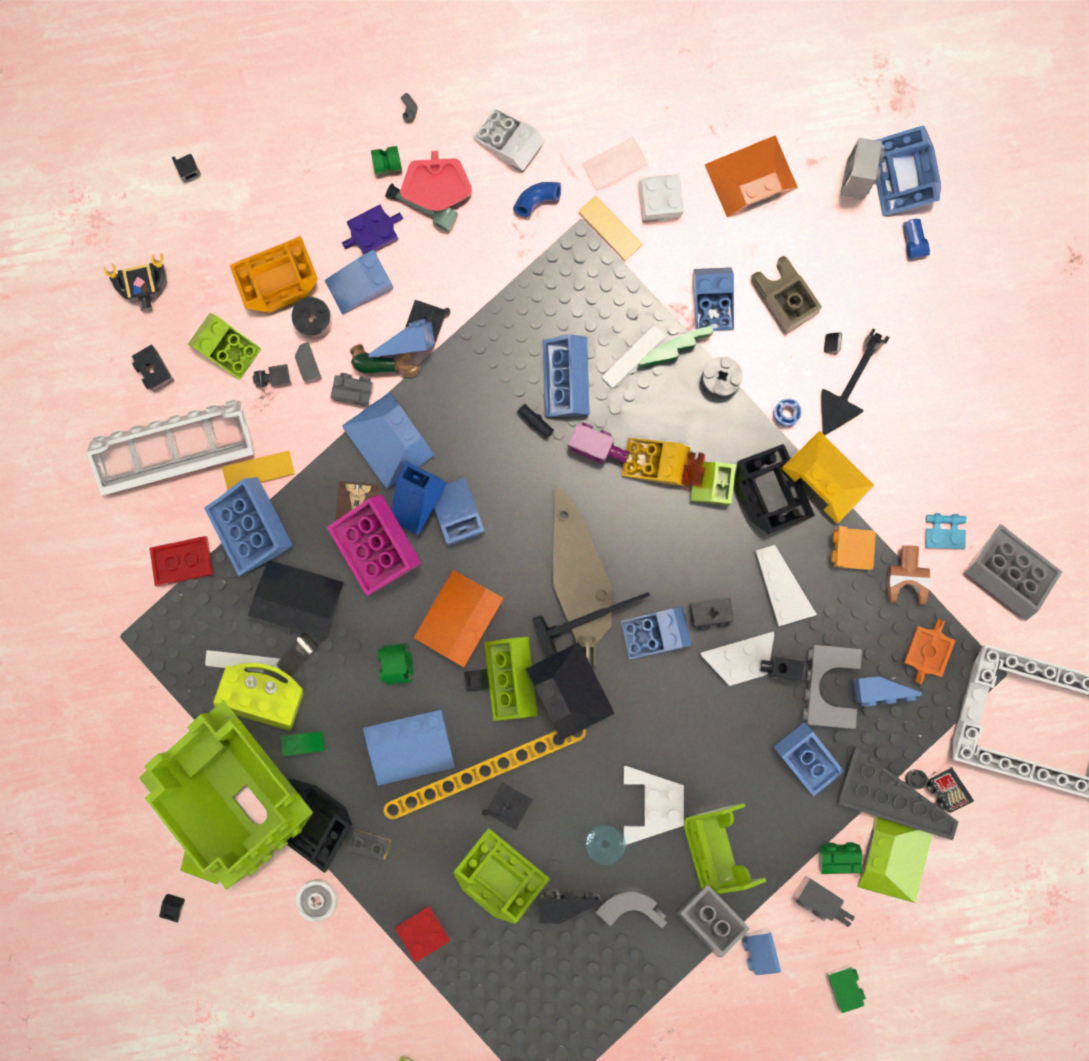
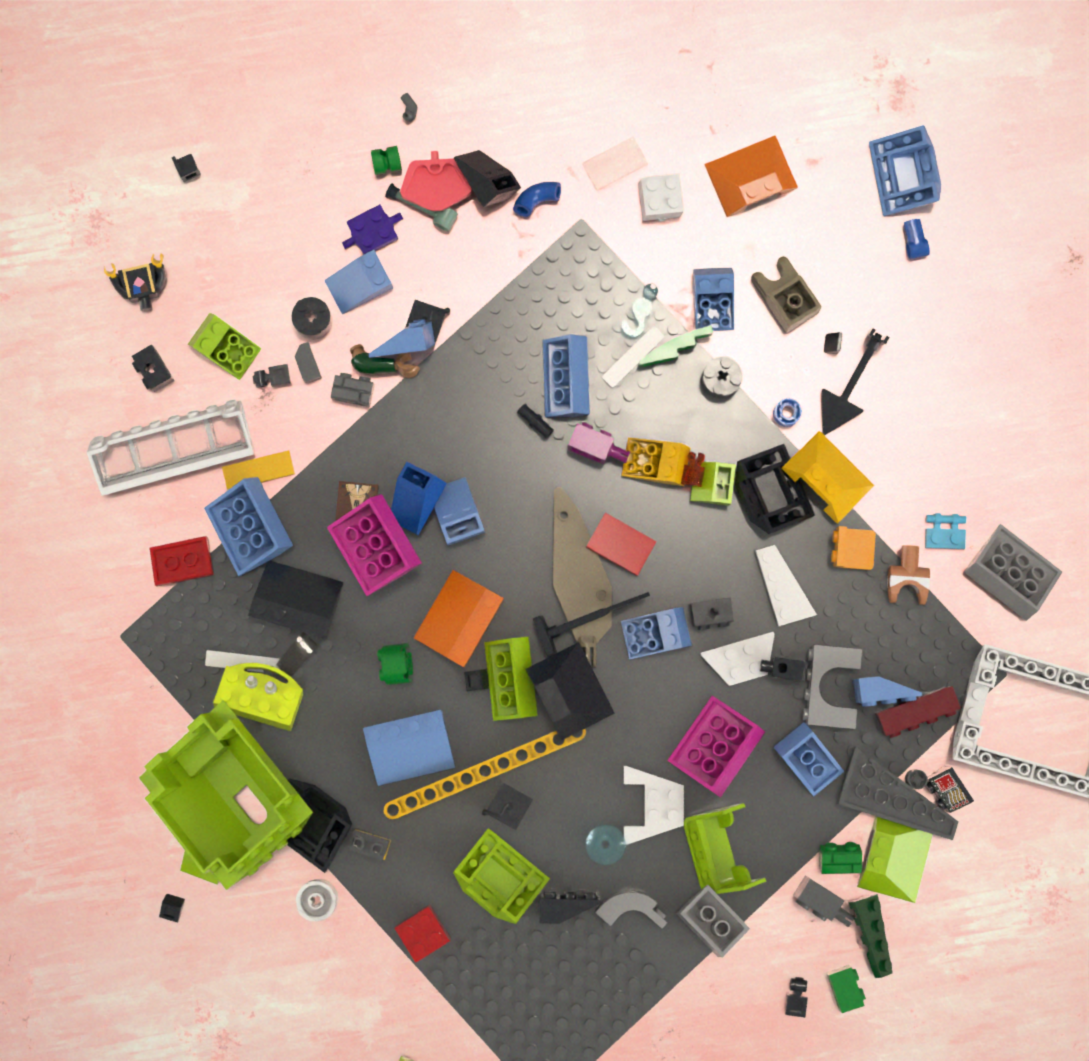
(275, 276): light orange slope -> none
(302, 743): green slope -> none
(387, 439): medium blue slope -> none
(487, 177): none -> black slope
(509, 138): white slope -> none
(610, 228): yellow piece -> none
(621, 544): none -> tile
(641, 309): none -> clear light blue piece
(716, 746): none -> dark pink slope
(762, 952): medium blue slope -> none
(795, 1003): none -> black plate
(862, 168): light grey brick -> none
(872, 926): none -> dark green wing
(912, 713): none -> dark red brick
(929, 651): orange plate -> none

